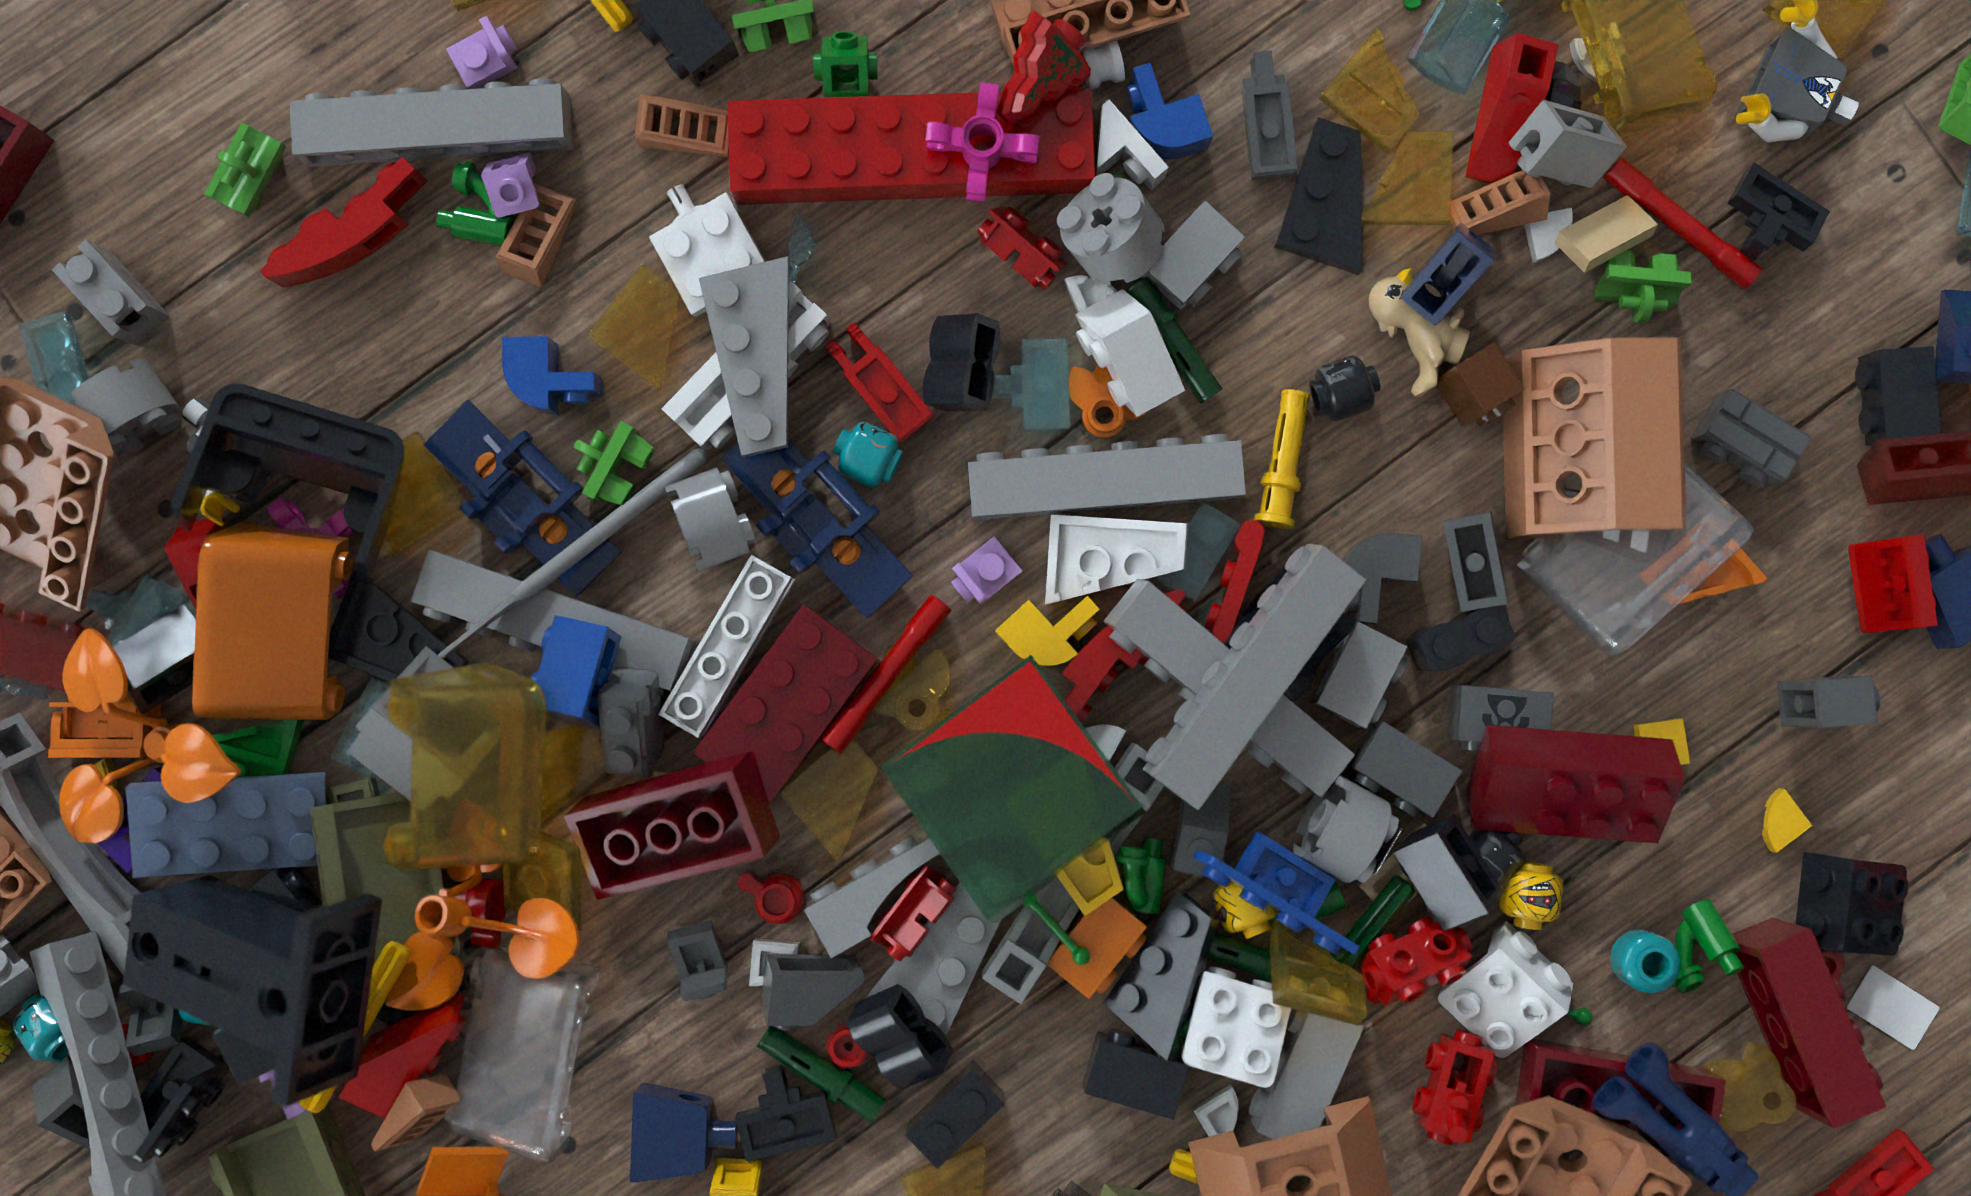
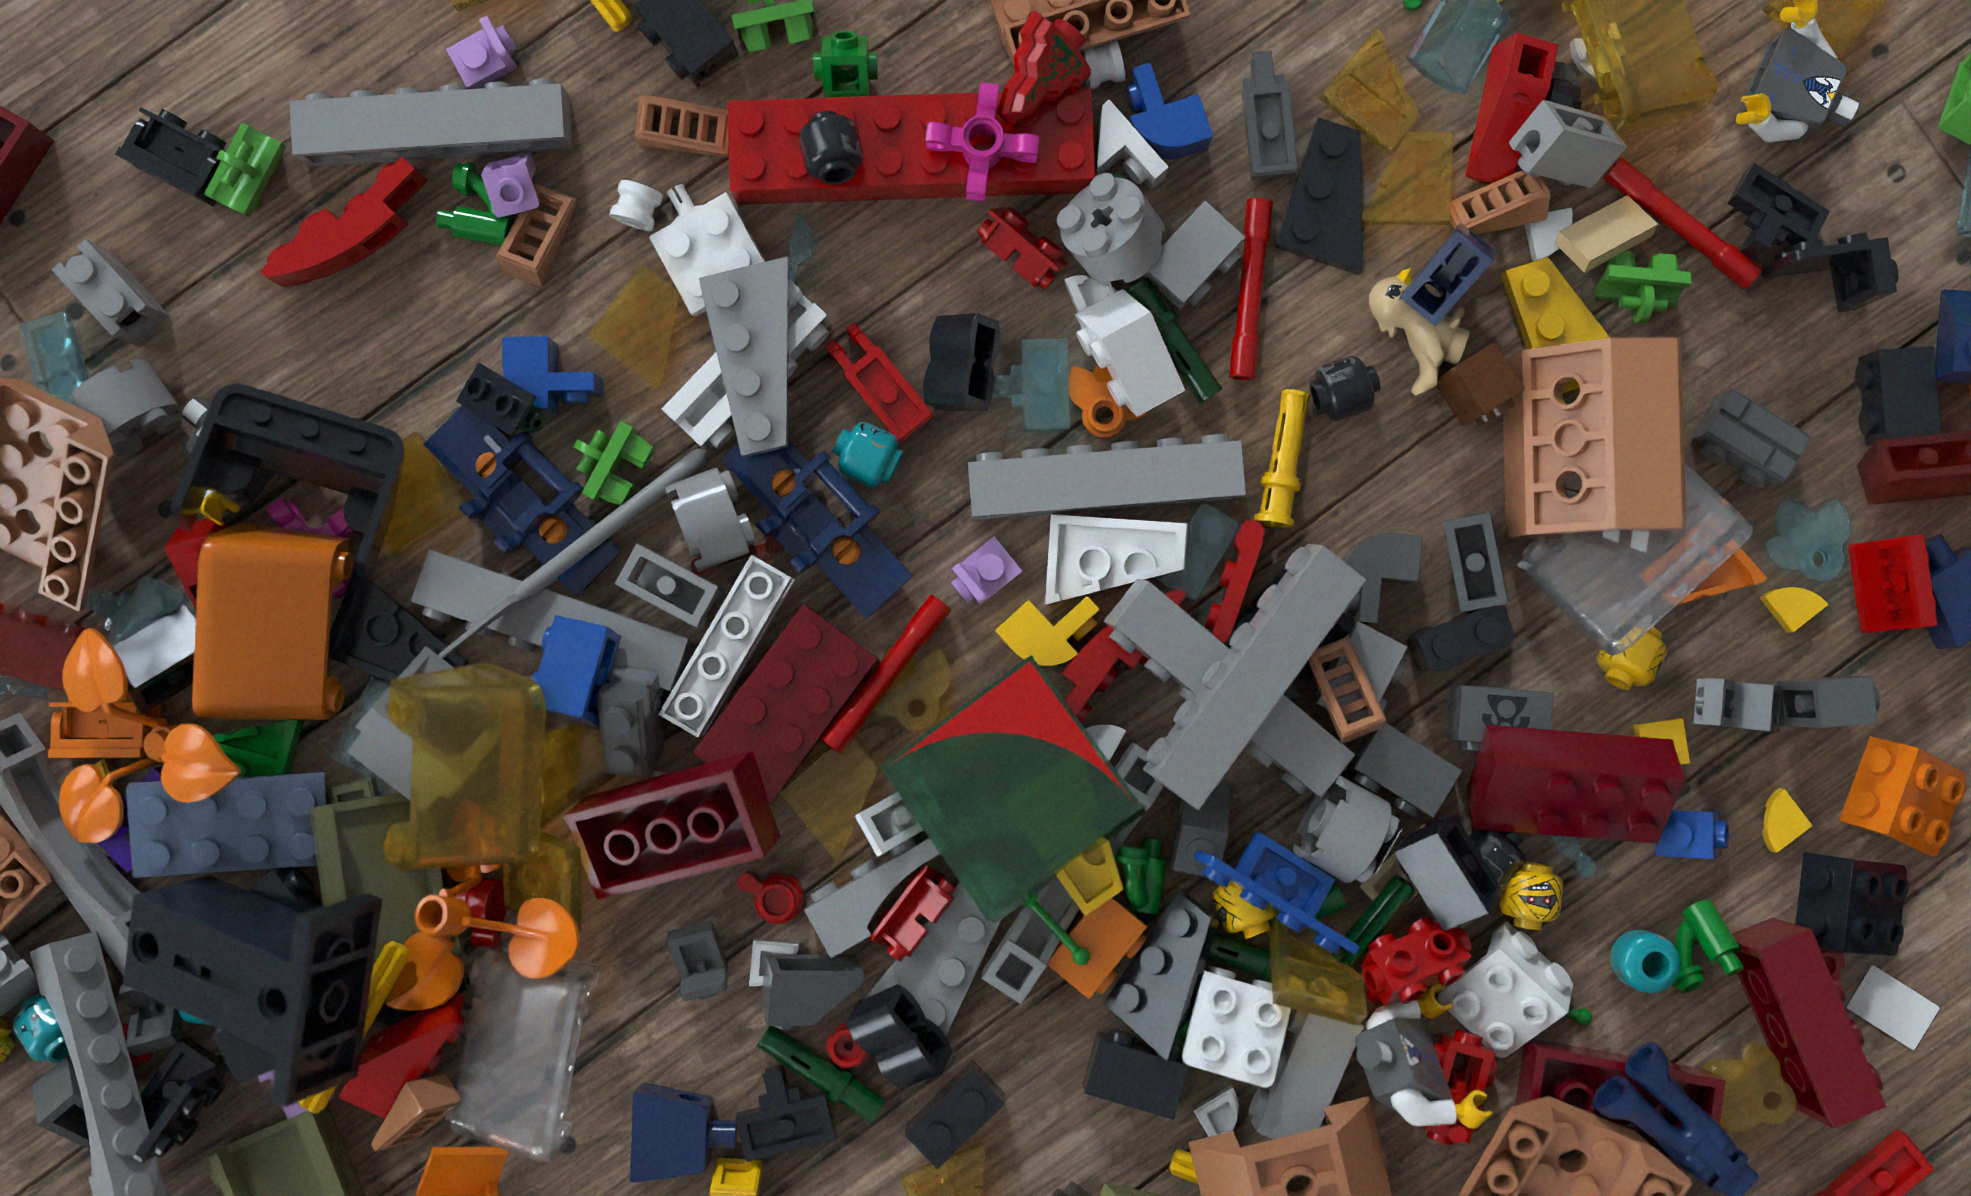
(173, 153): none -> black hinge
(501, 402): none -> black hinge
(636, 205): none -> white wheel
(669, 586): none -> light grey brick
(771, 546): none -> clear red hinge
(831, 148): none -> black head
(888, 823): none -> white slope
(1246, 341): none -> red piece
(1376, 718): none -> nougat slope
(1406, 1068): none -> torso
(1549, 309): none -> yellow wing
(1569, 847): none -> clear light blue piece
(1637, 664): none -> yellow head
(1694, 835): none -> blue bracket
(1738, 705): none -> brick
(1793, 606): none -> yellow tile
(1805, 533): none -> clear light blue plate
(1858, 266): none -> black bracket
(1904, 795): none -> orange bracket

